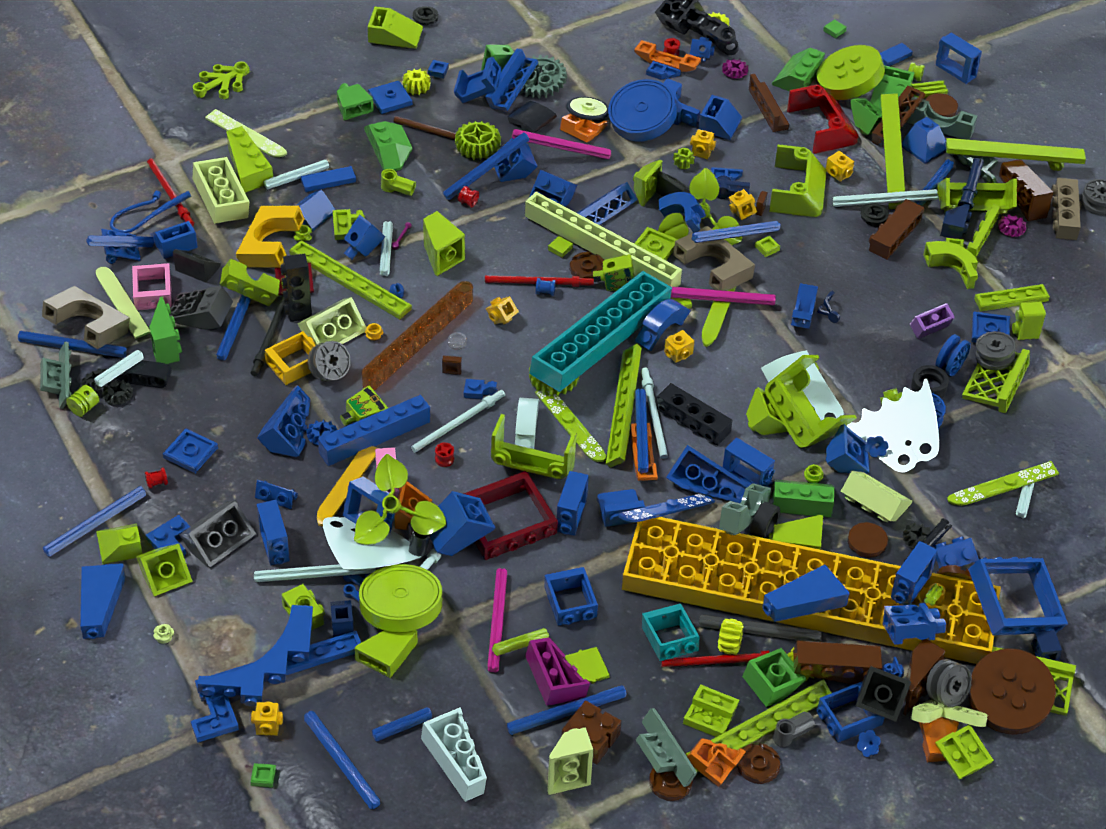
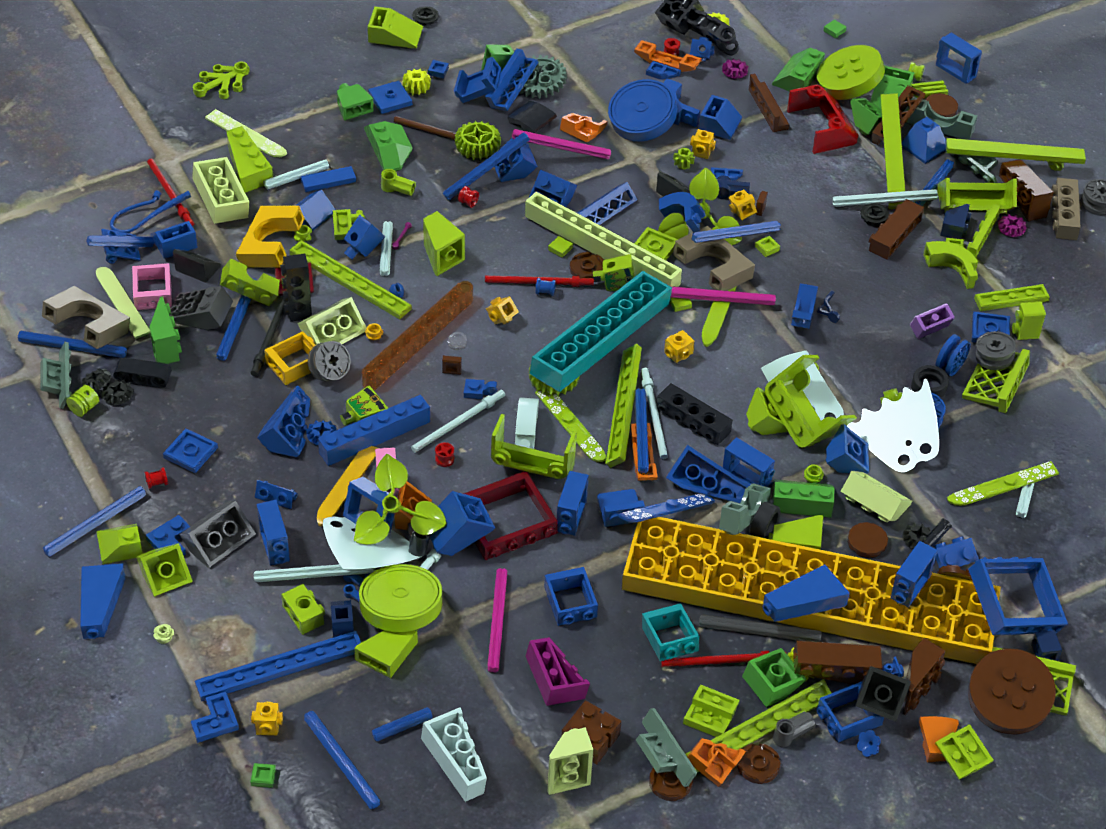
(119, 368): light aqua axle -> none
(272, 667): blue arch -> none
(518, 642): lime axle -> none
(564, 710): blue axle -> none
(587, 108): yellowish green wheel -> none
(589, 664): lime piece -> none
(646, 181): lime slope -> none
(659, 320): blue arch -> none
(730, 636): neon yellow gear -> none
(803, 198): lime windscreen -> none
(839, 166): yellow brick -> none
(876, 446): blue plant -> none
(895, 54): blue tile -> none
(912, 622): blue hips -> none
(933, 594): lime axle -> none
(933, 710): yellowish green beam -> none
(949, 683): dark grey wheel -> none
(970, 191): dark blue pin -> none

